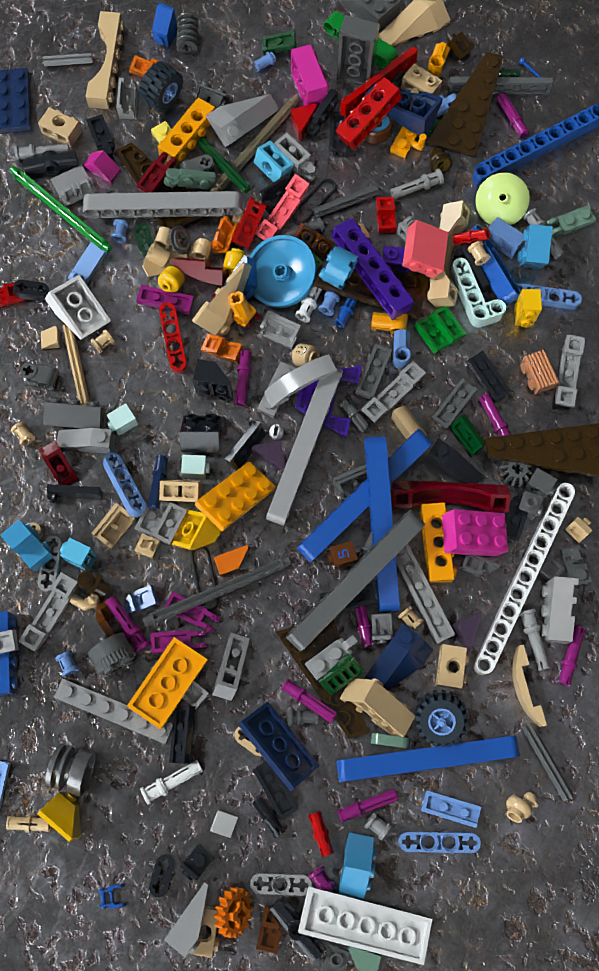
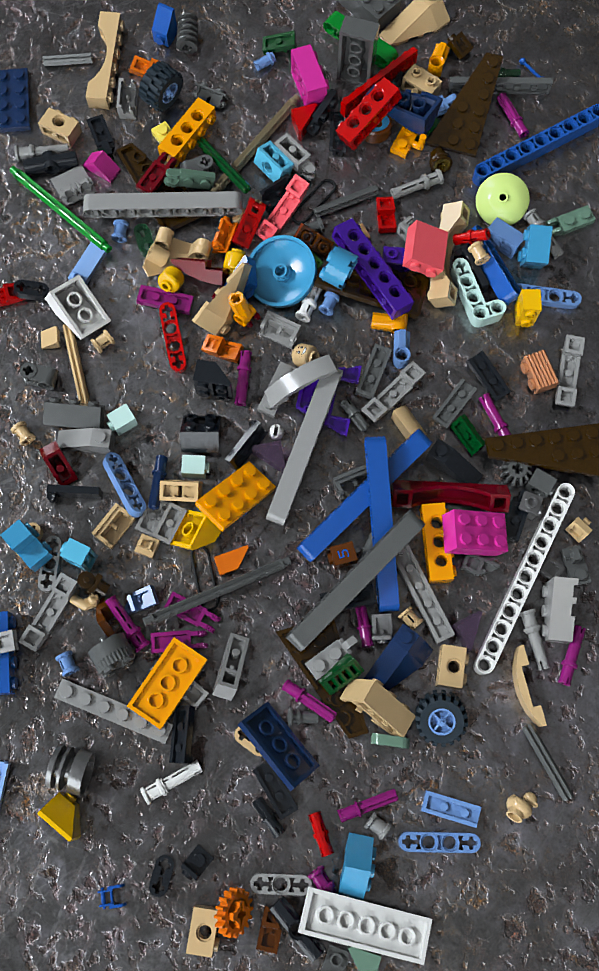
(14, 823): tan pin -> none
(184, 245): dark grey gear -> none
(188, 927): light grey slope -> none
(224, 823): white slope -> none
(238, 118): light grey wedge -> none
(345, 312): blue axle -> none
(427, 758): blue beam -> none
(440, 329): green slope -> none

